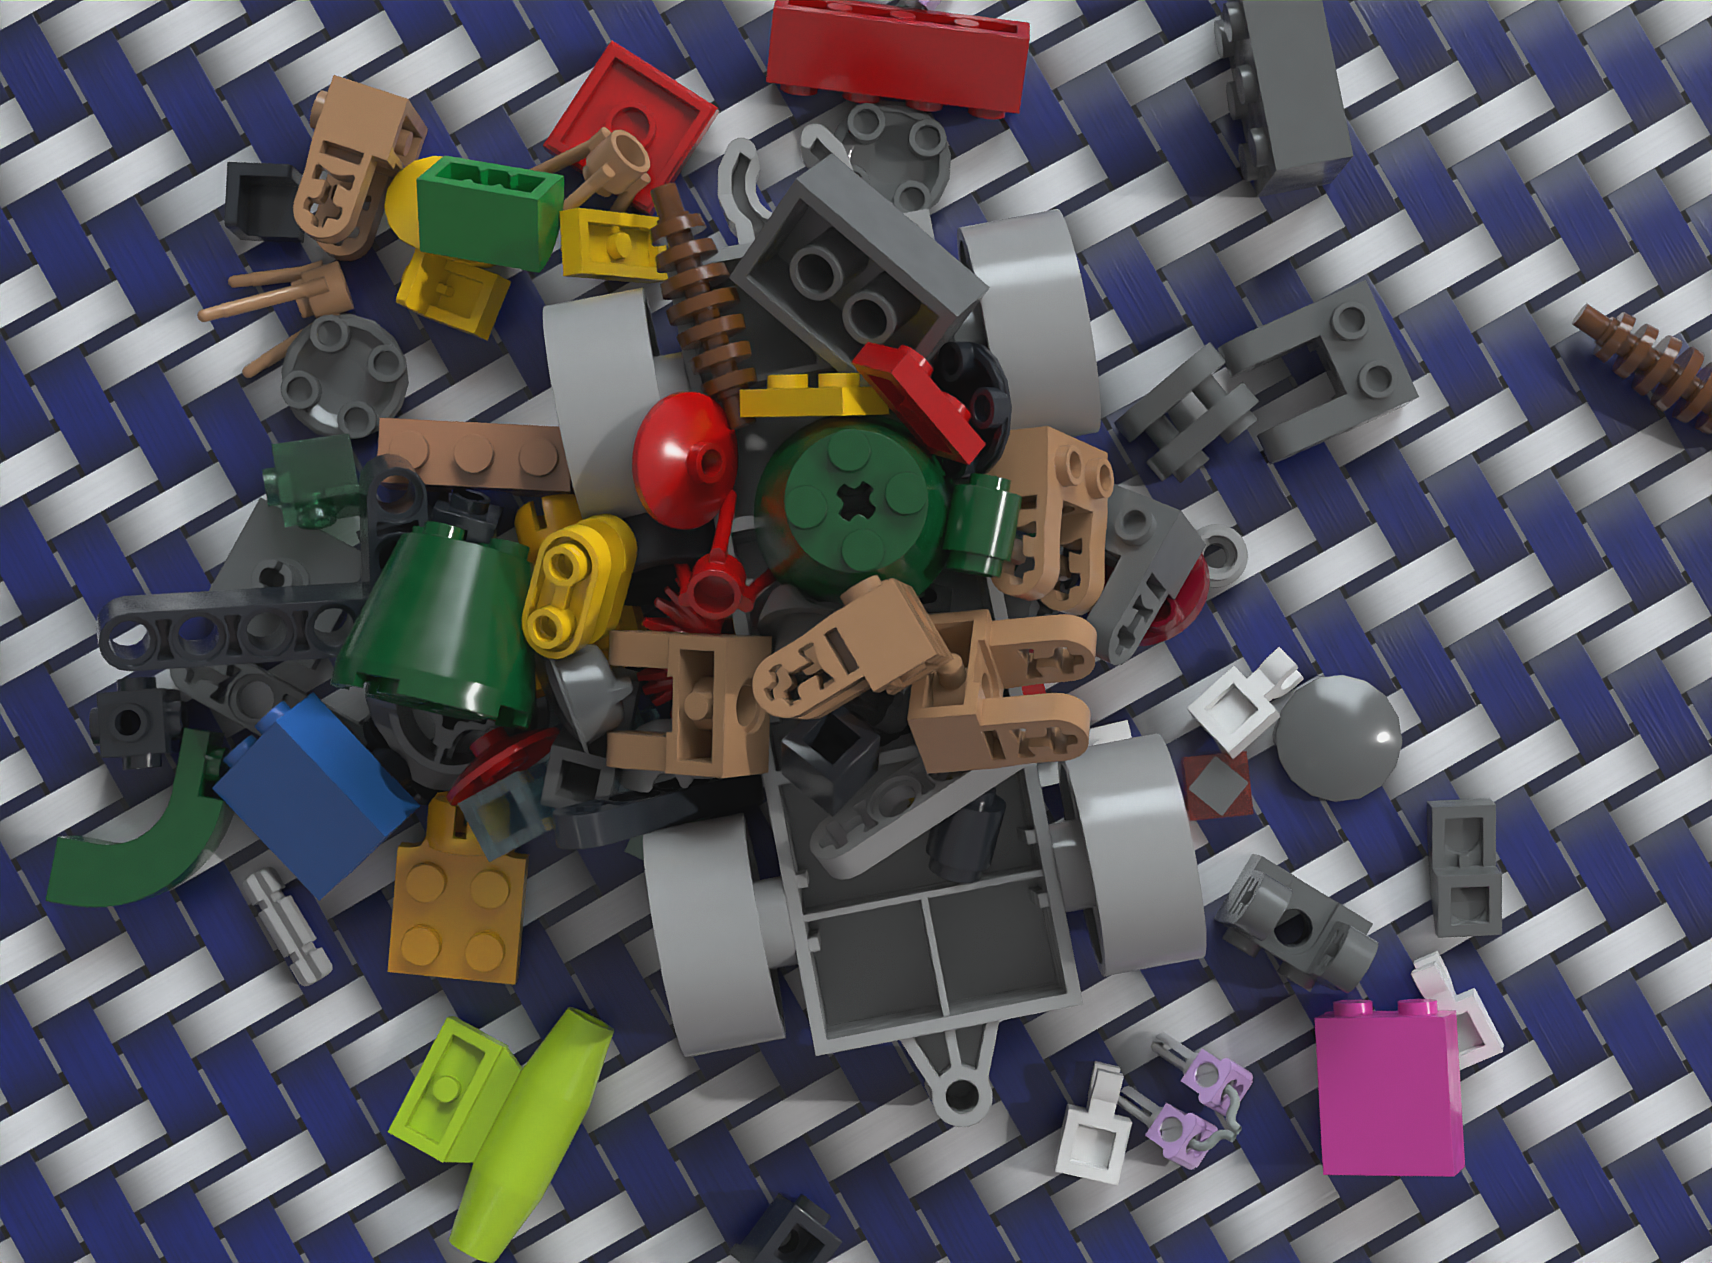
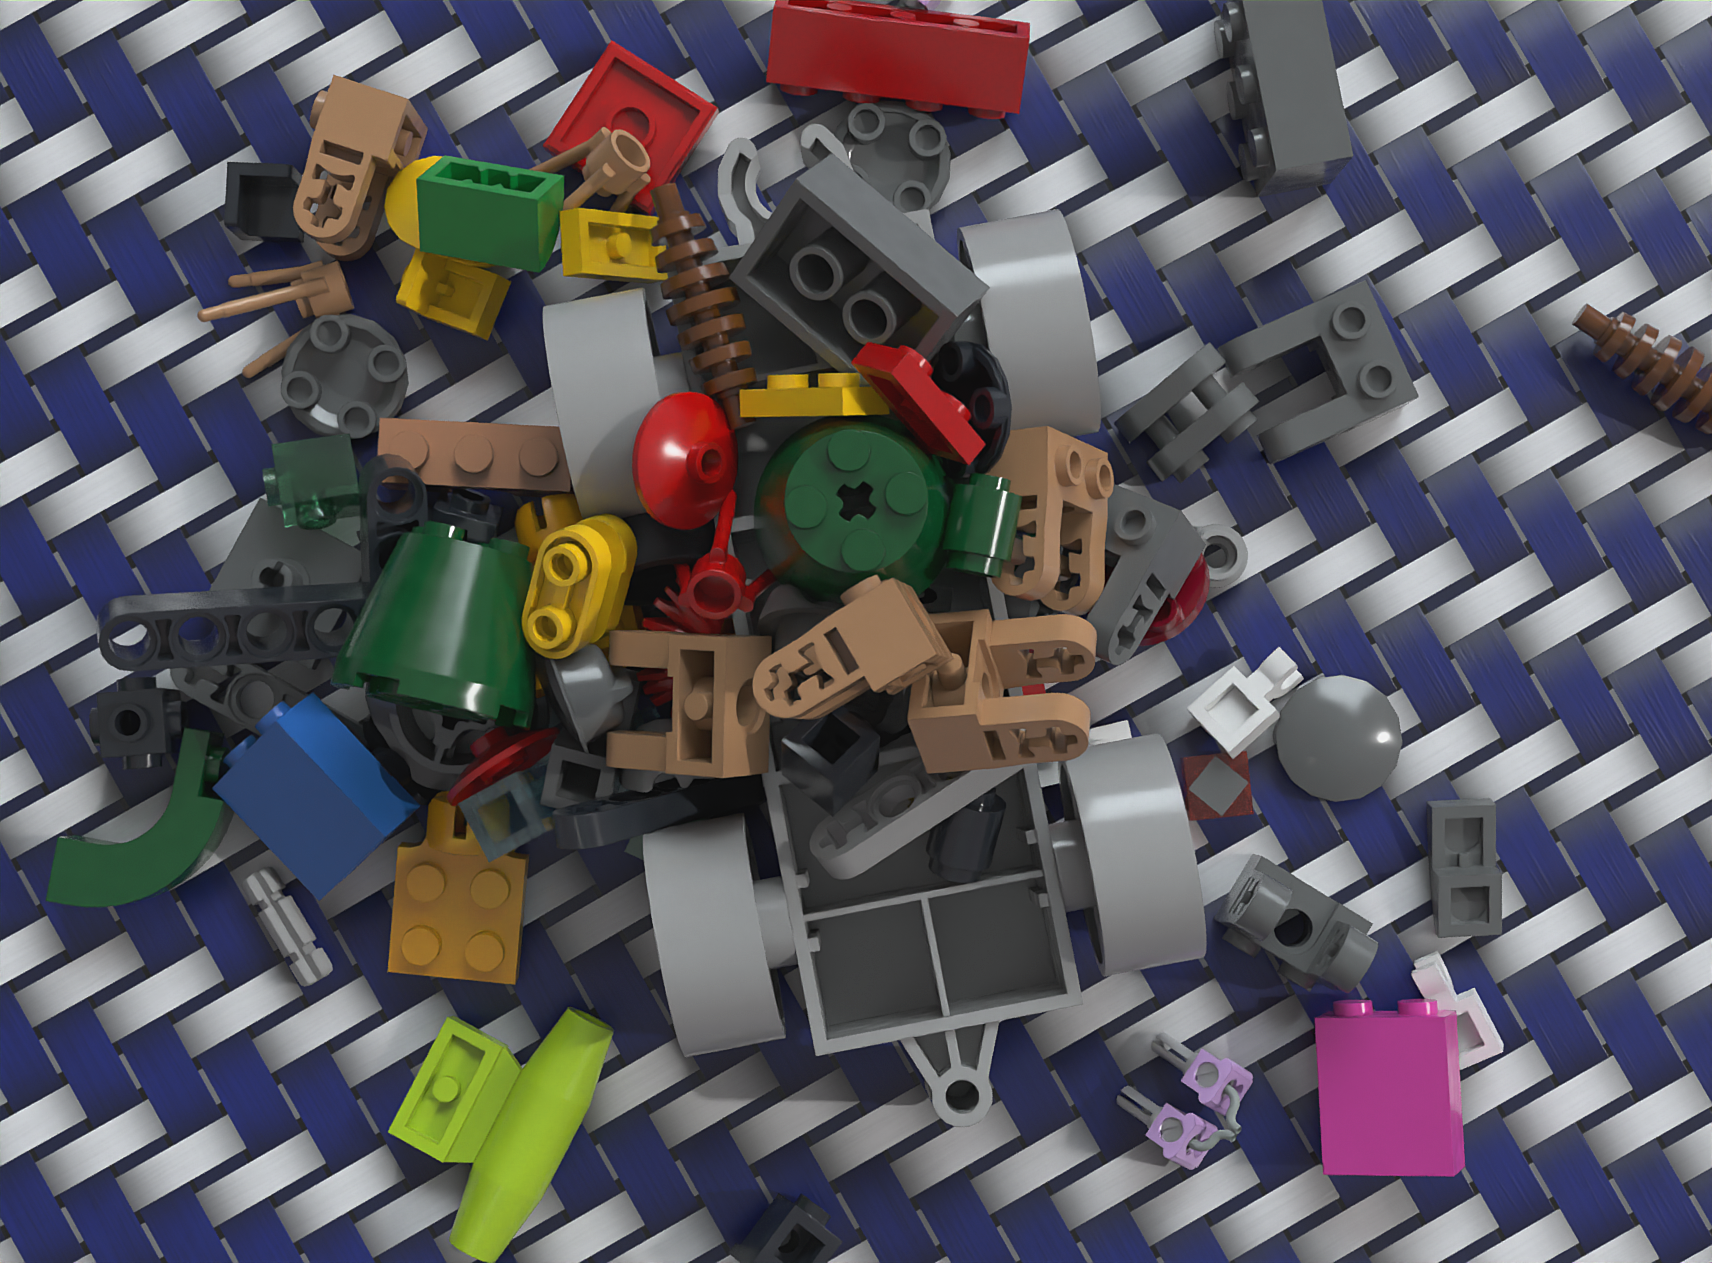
(1094, 1137): white plate -> none

